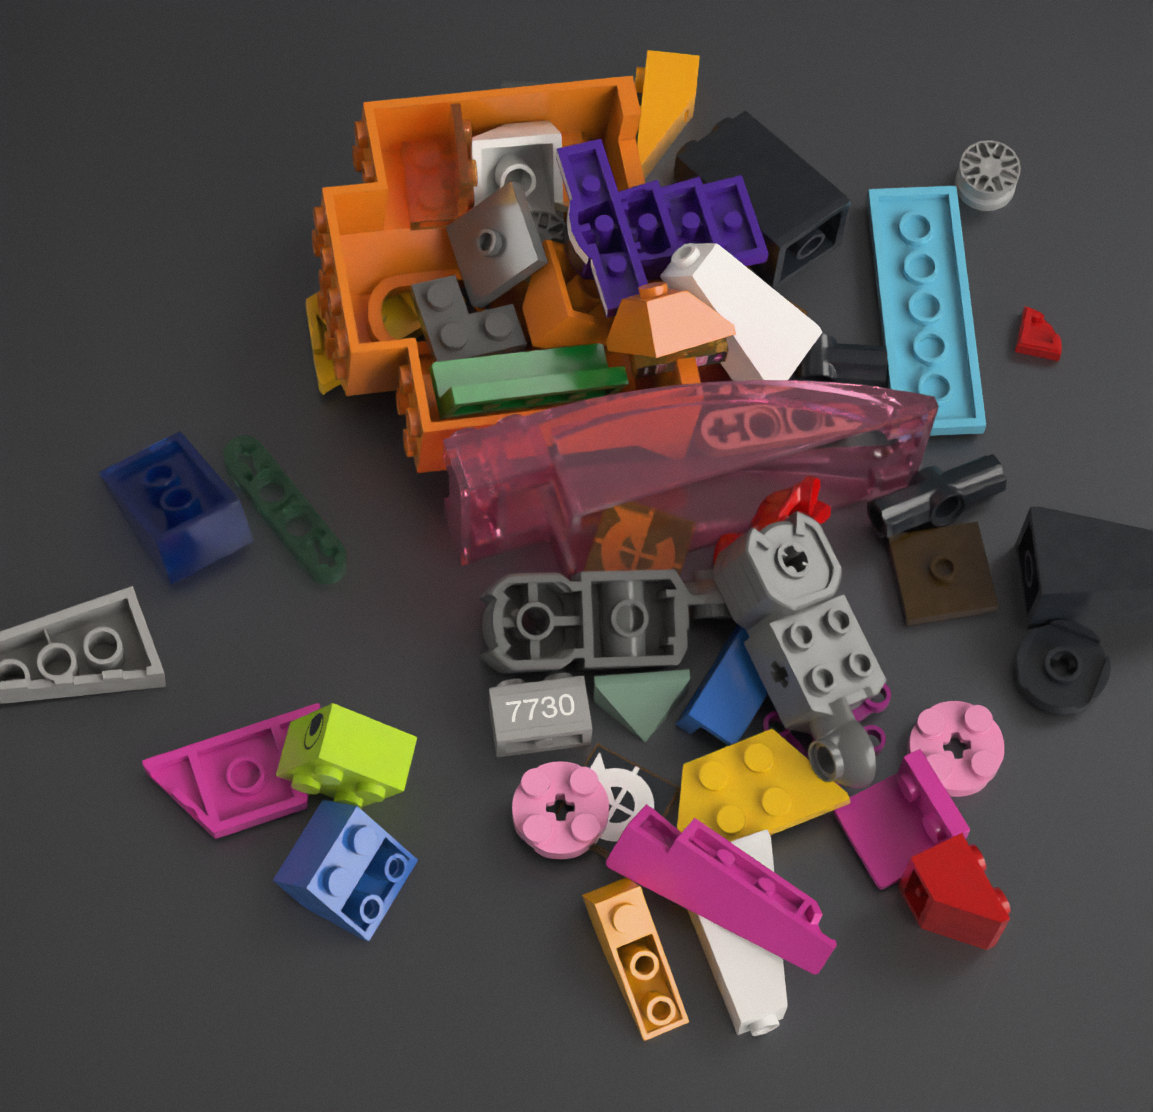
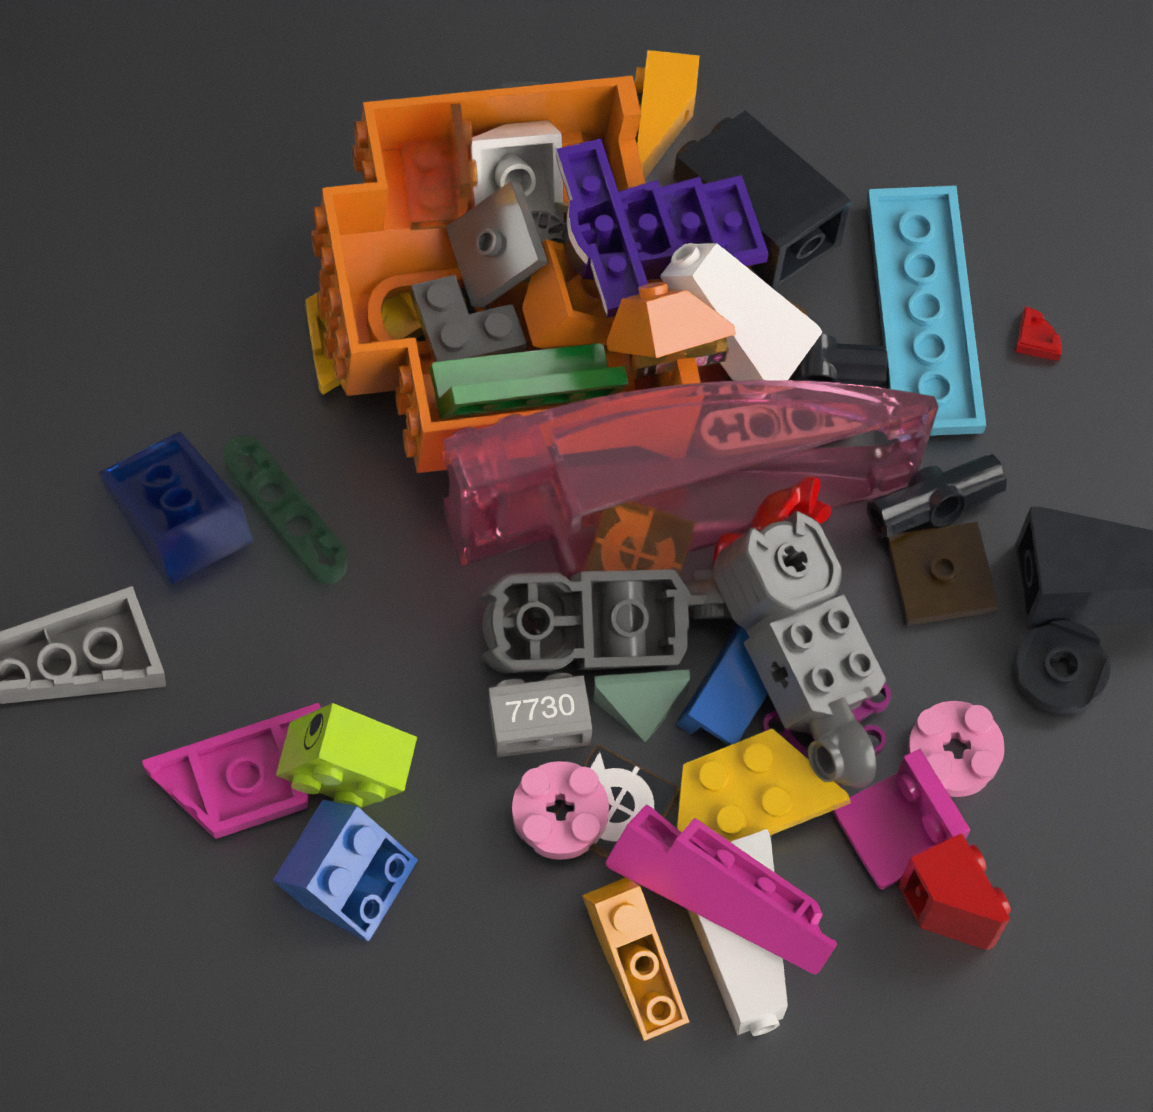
(987, 177): light grey wheel -> none

